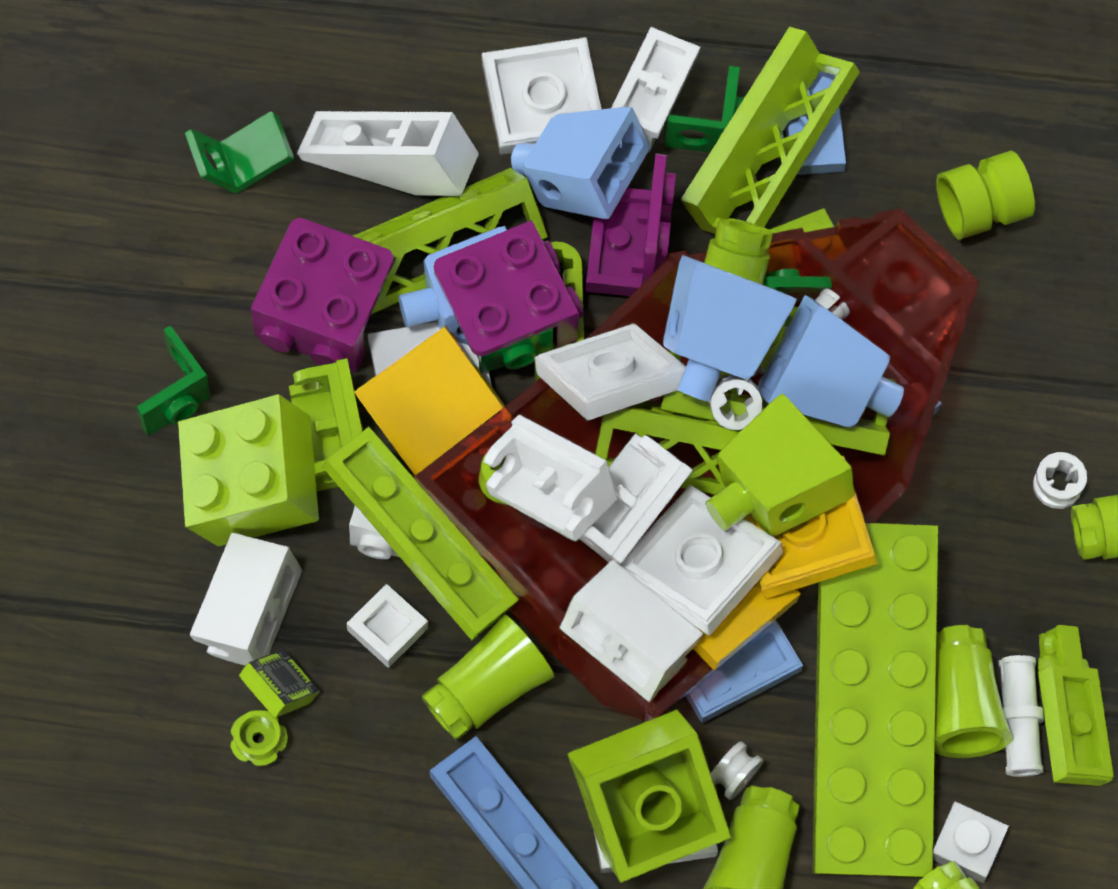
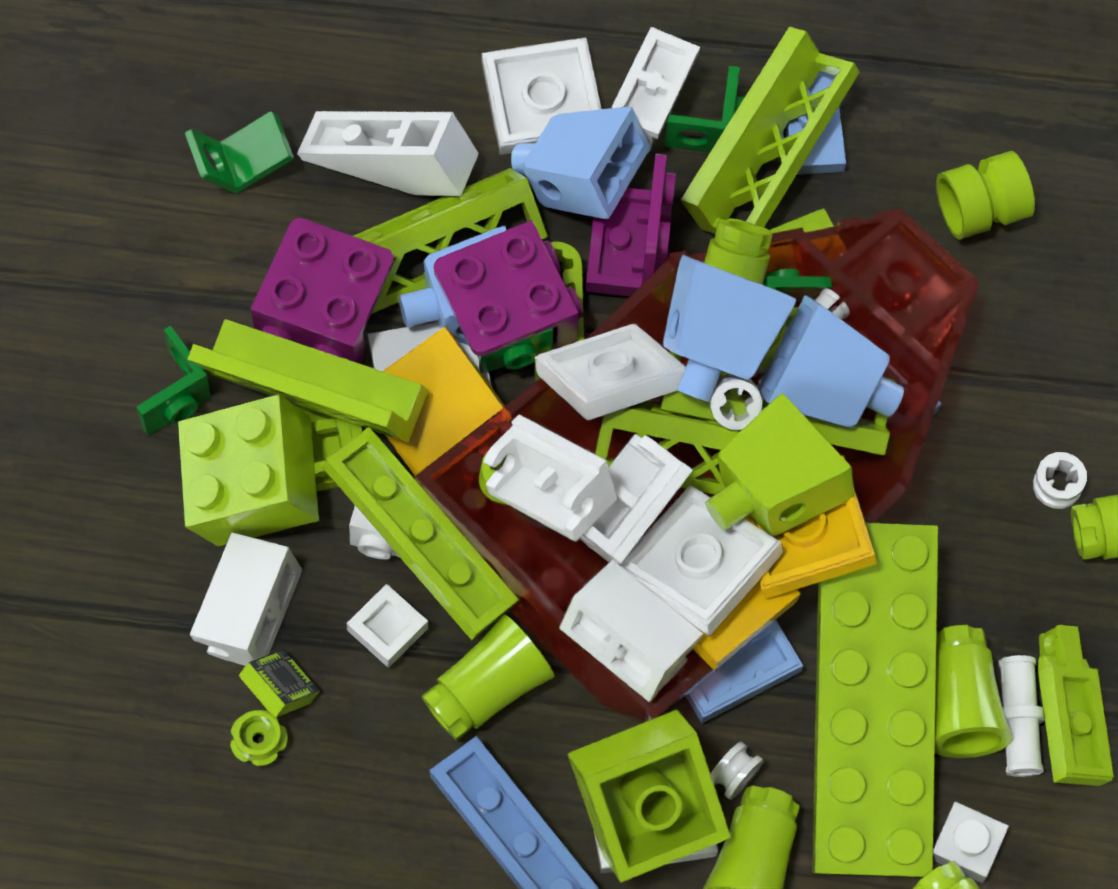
(313, 379): none -> lime fence

